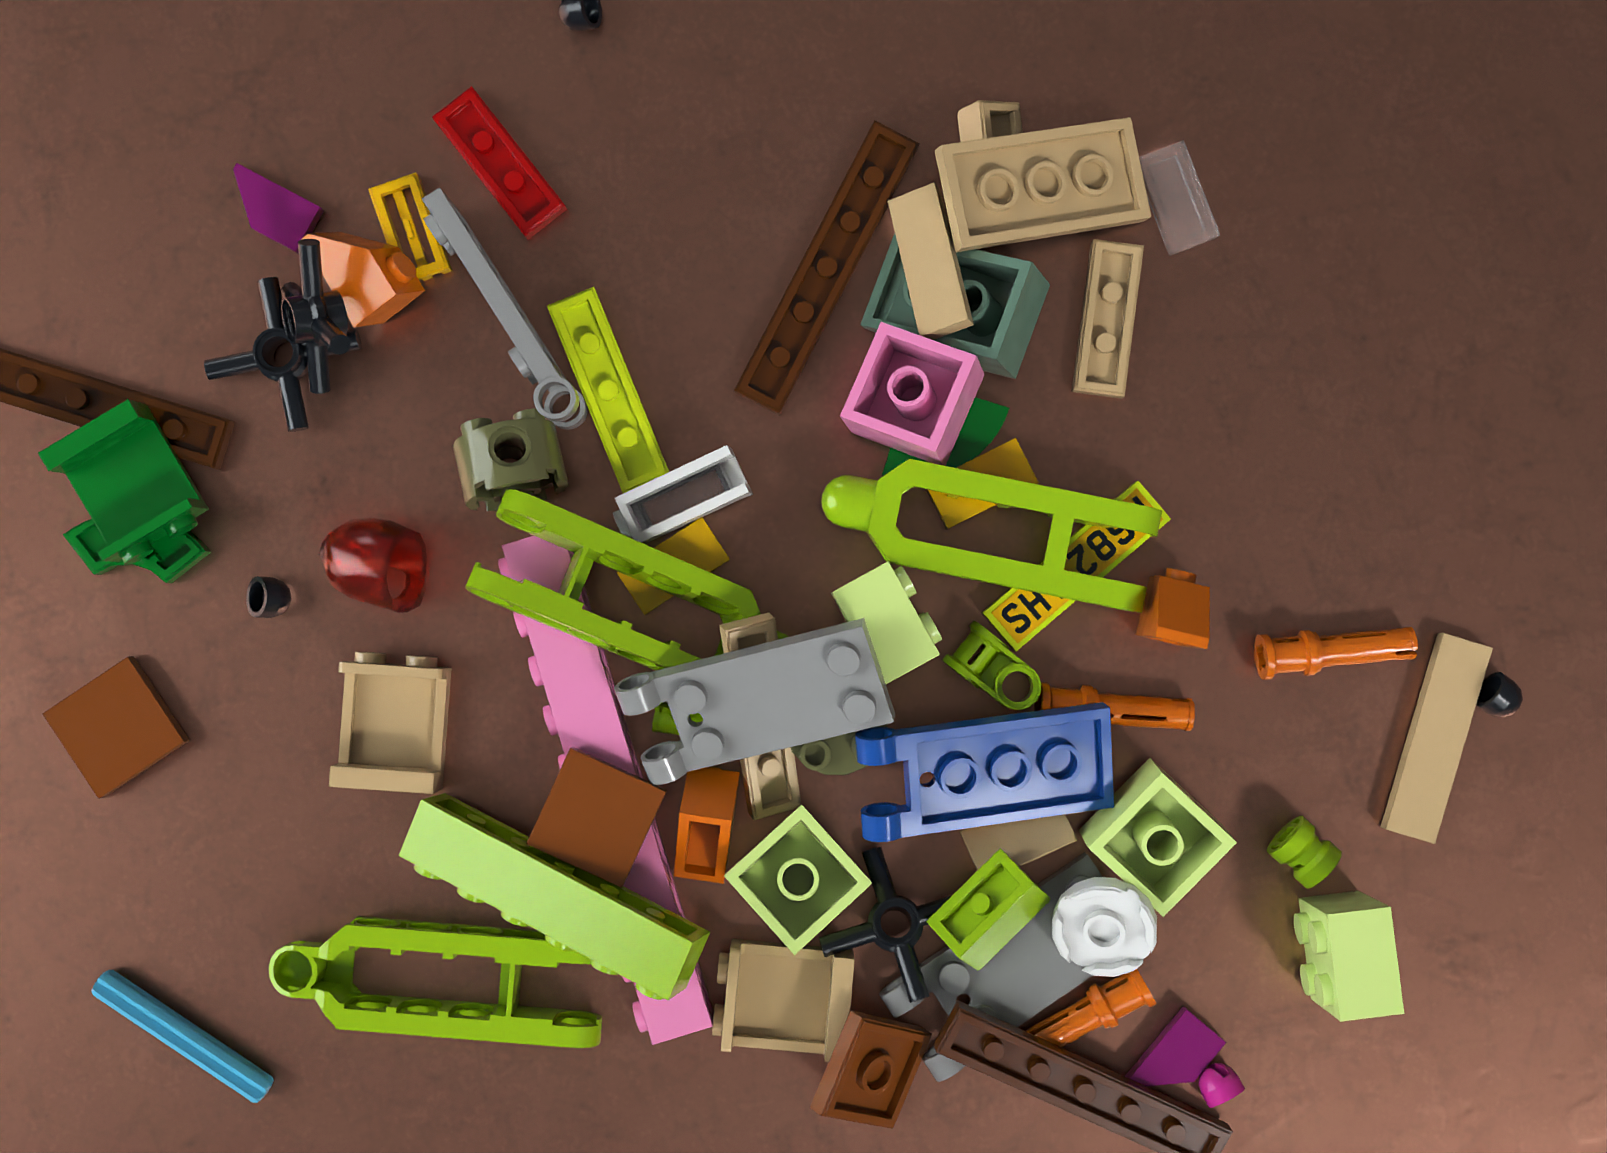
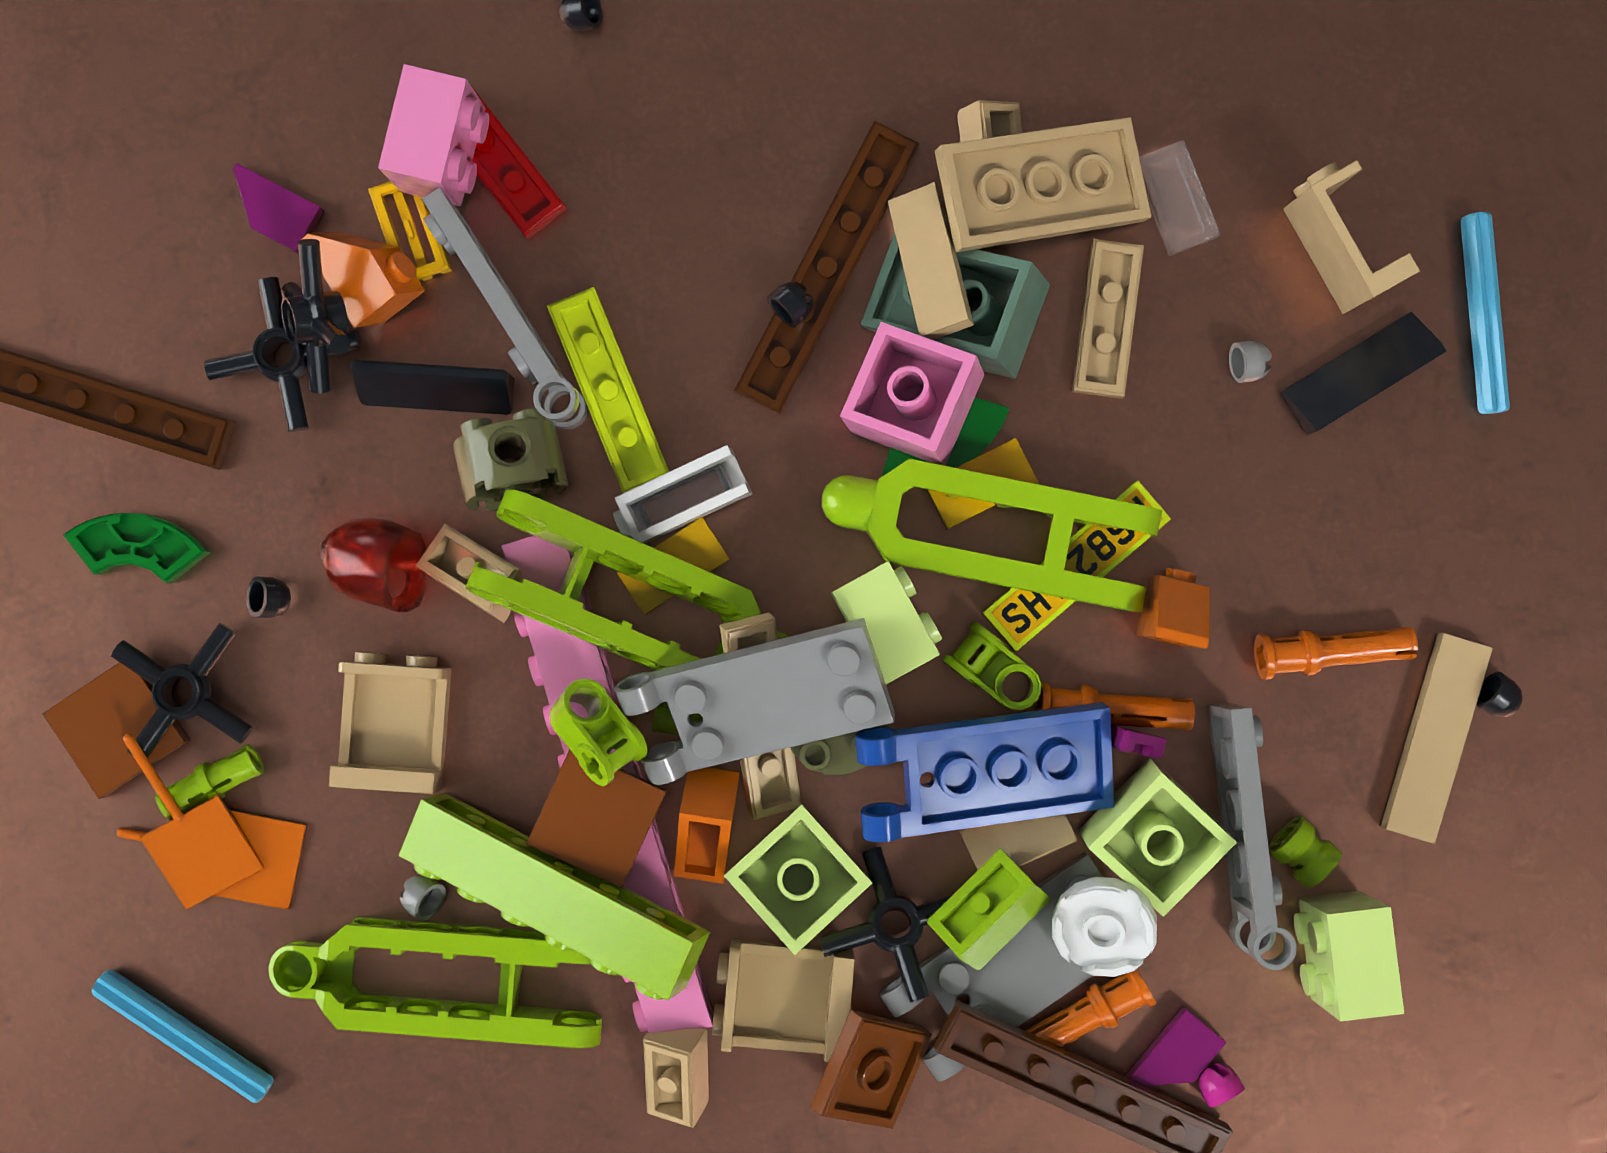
(127, 480): green panel -> none
(163, 682): none -> black bar
(198, 848): none -> orange piece
(213, 779): none -> lime pin
(278, 848): none -> orange piece
(422, 897): none -> light grey hinge
(433, 134): none -> bright pink brick
(433, 387): none -> black slope
(451, 561): none -> tan slope
(596, 736): none -> lime piece
(677, 1074): none -> tan slope
(791, 303): none -> black hinge
(1137, 742): none -> magenta tile
(1249, 361): none -> light grey hinge
(1251, 883): none -> light grey hinge
(1333, 246): none -> tan panel
(1362, 372): none -> black slope
(1485, 313): none -> medium azure axle

